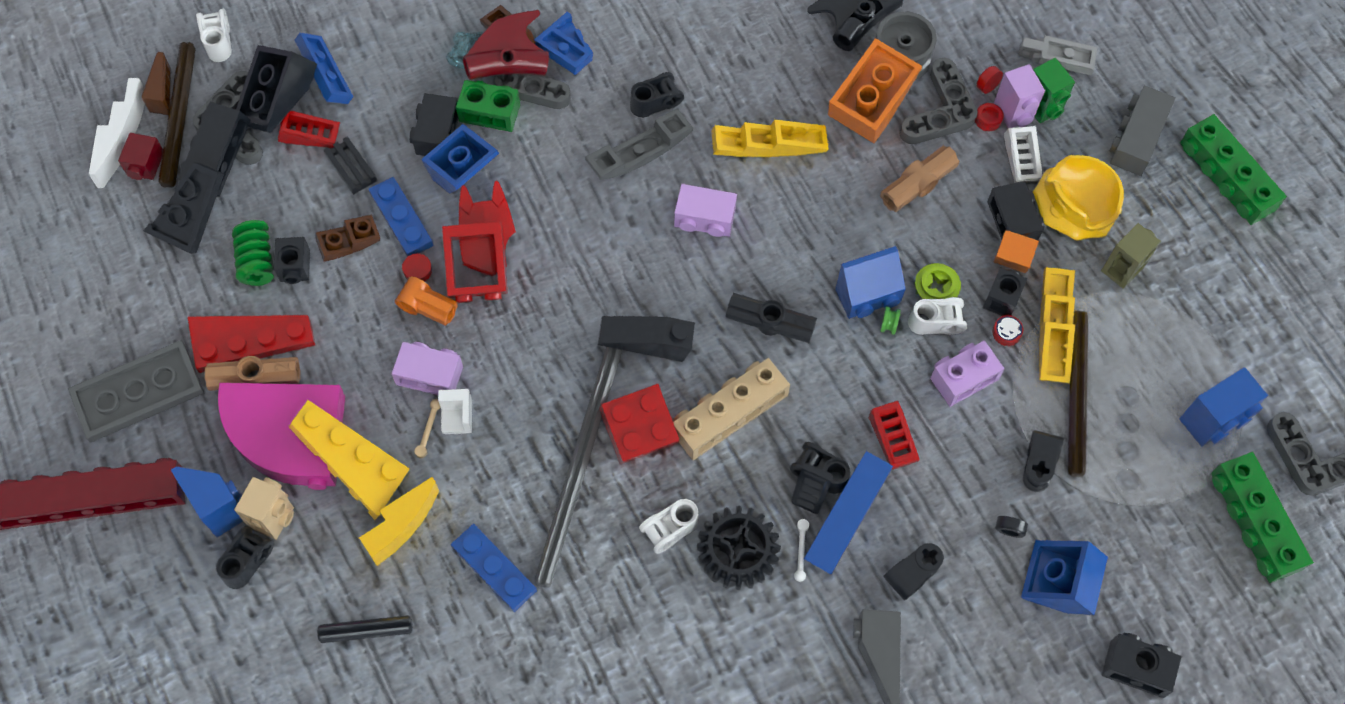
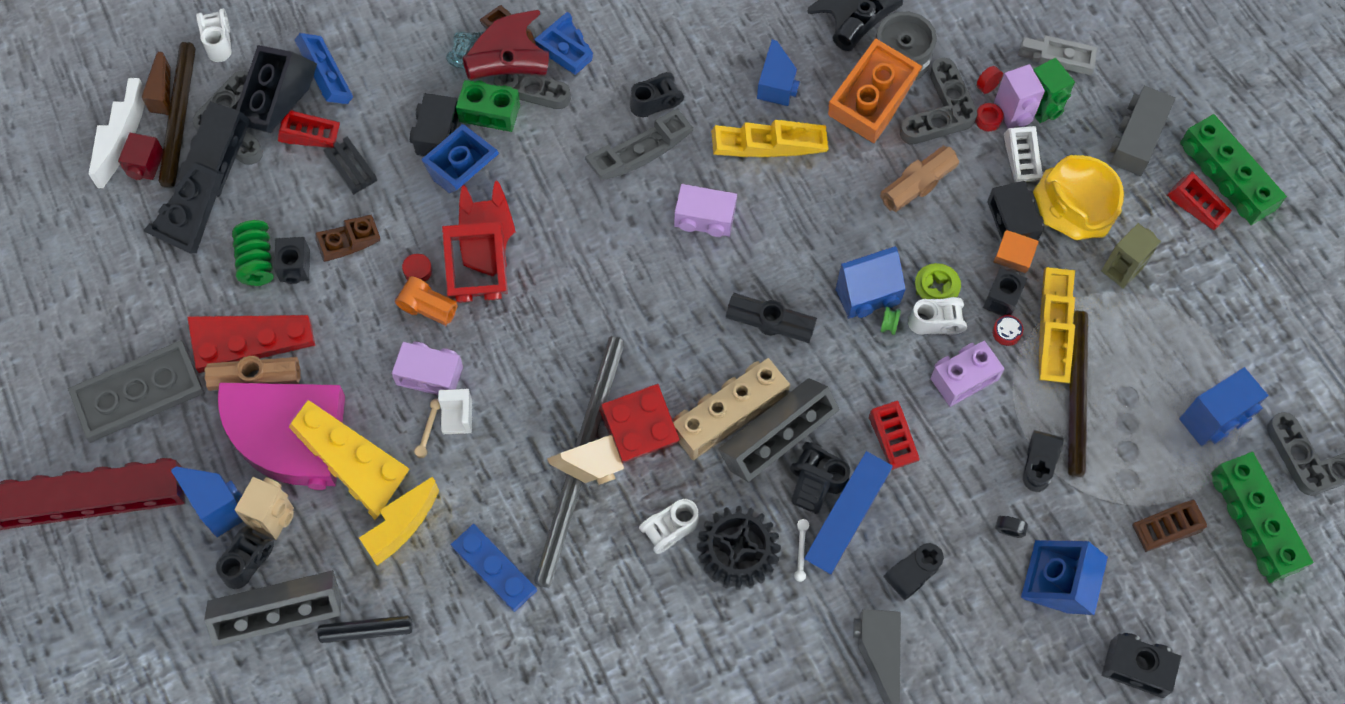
(273, 608): none -> dark grey brick
(401, 217): blue plate -> none
(590, 461): none -> slope
(648, 335): black slope -> none
(777, 77): none -> blue slope
(778, 429): none -> dark grey brick
(1188, 517): none -> reddish brown slope
(1200, 189): none -> red slope

